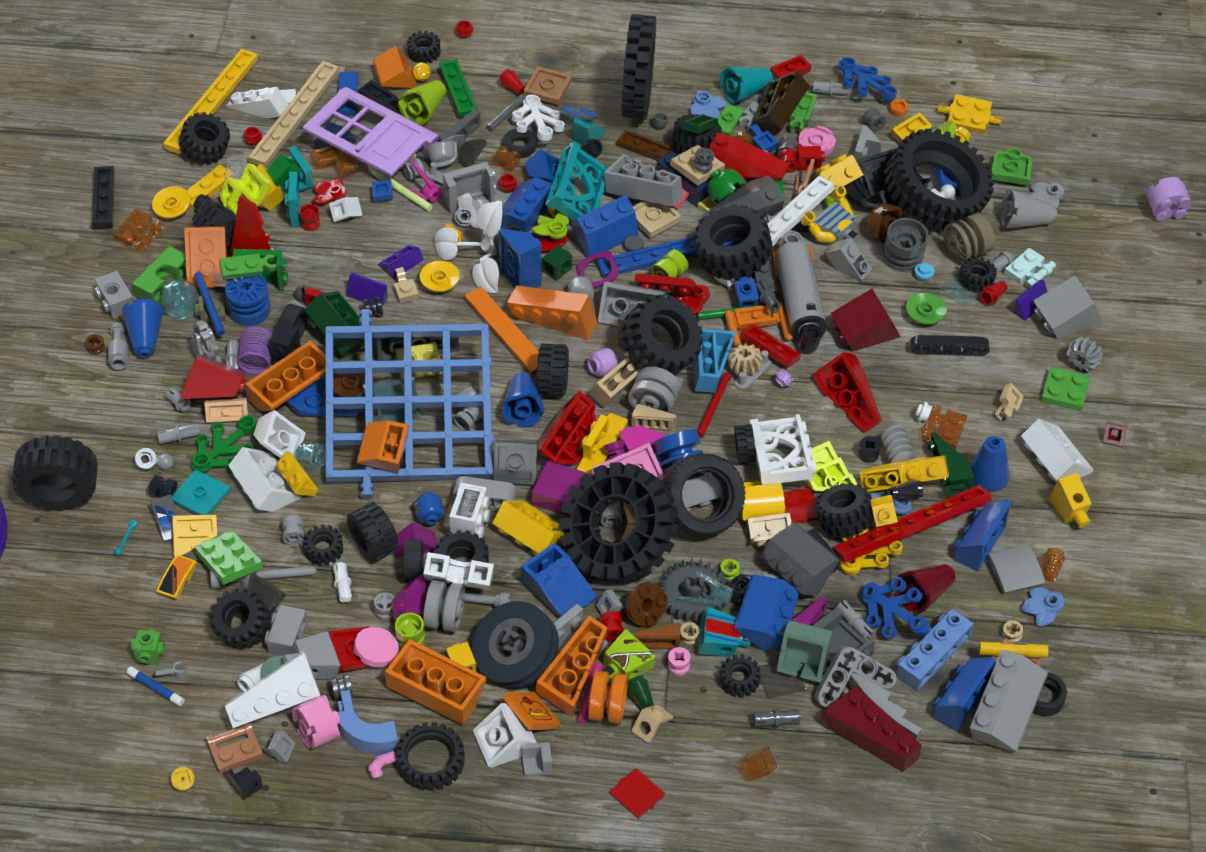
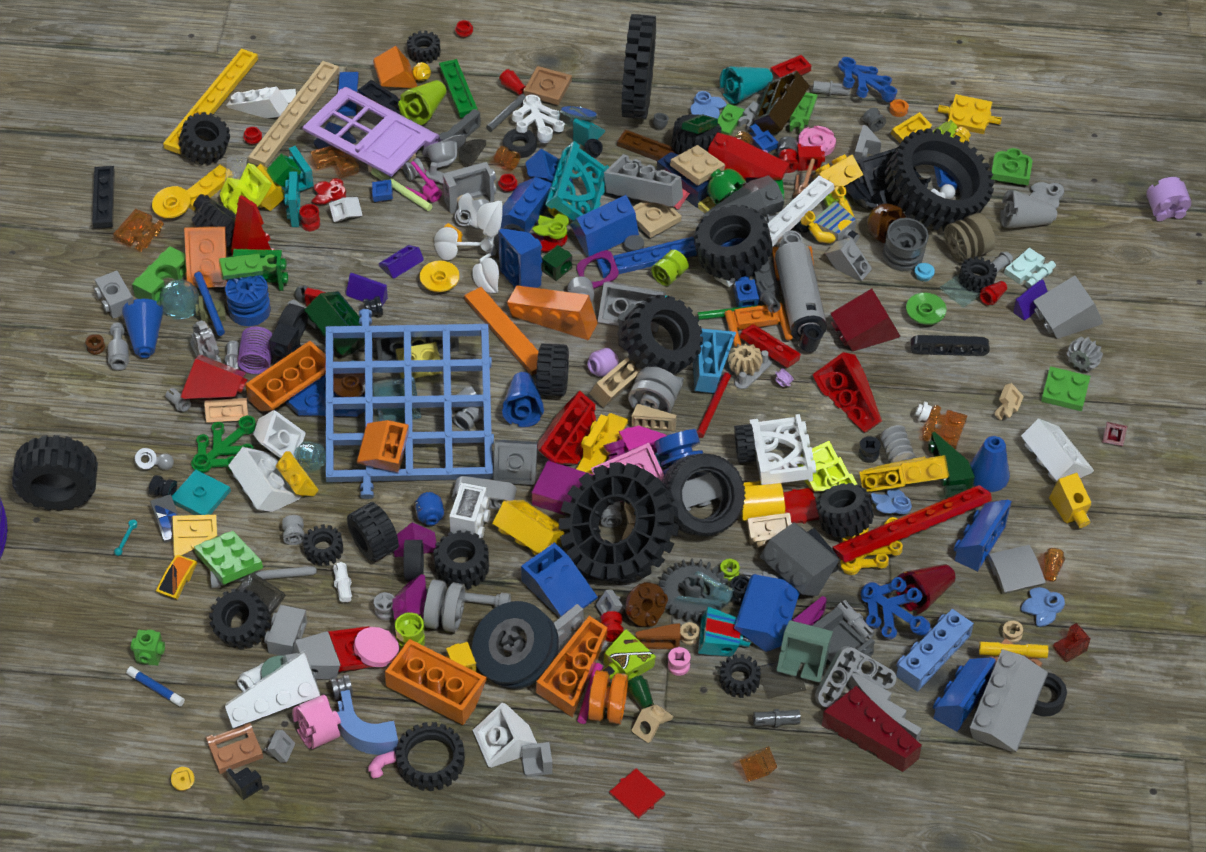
(175, 670): light grey hand -> none
(178, 433): light grey axle -> none
(405, 288): tan plate -> none
(471, 574): white arch -> none
(531, 710): orange tile -> none
(664, 283): red plate -> none
(695, 301): red plate -> none
(703, 160): dark grey wheel -> none
(884, 510): yellow brick -> none
(907, 491): black cone -> none
(1074, 644): none -> clear red panel

